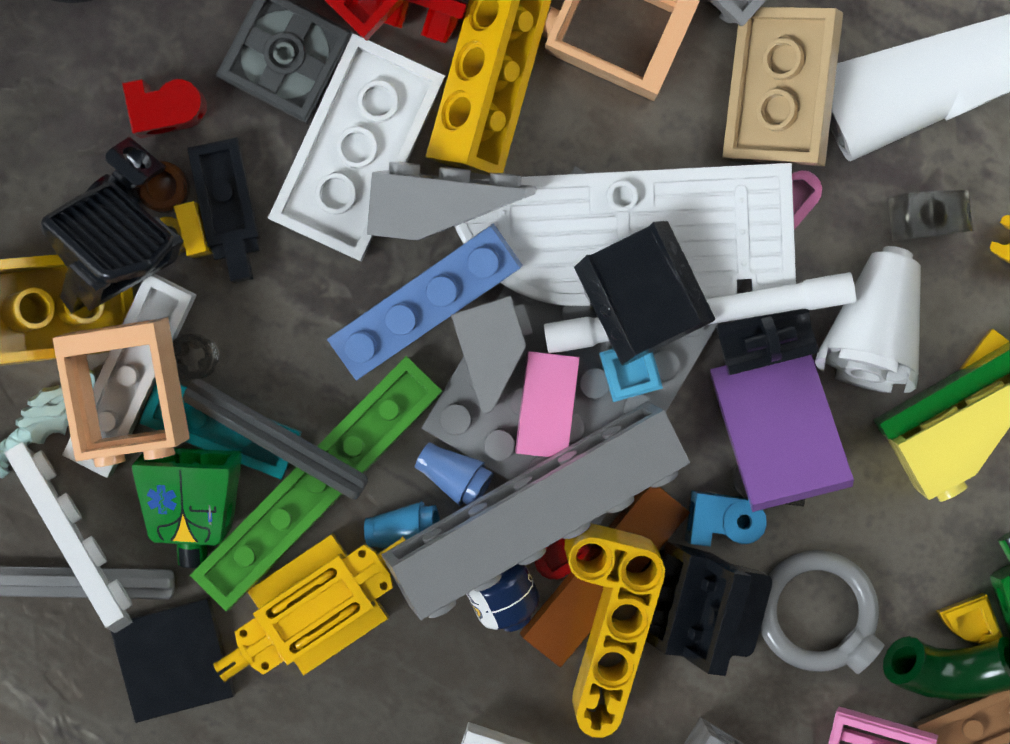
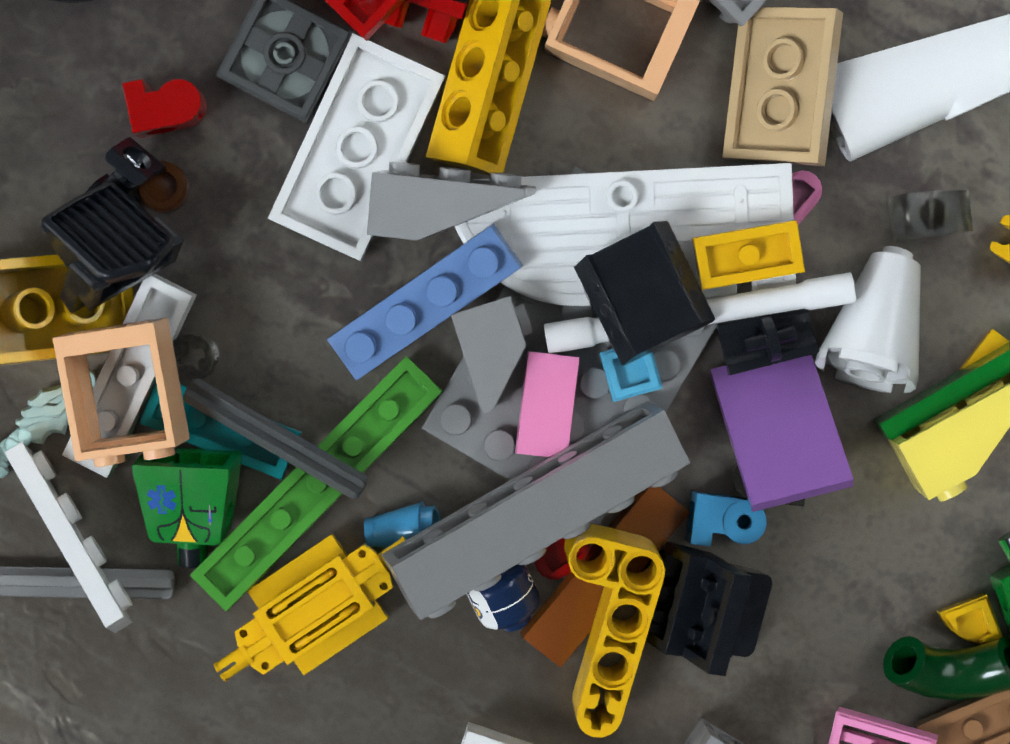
(171, 659): black tile -> none
(190, 228): yellow tile -> none
(226, 204): black hinge -> none
(455, 474): medium blue cone -> none
(748, 254): none -> yellow plate
(860, 644): light grey piece -> none

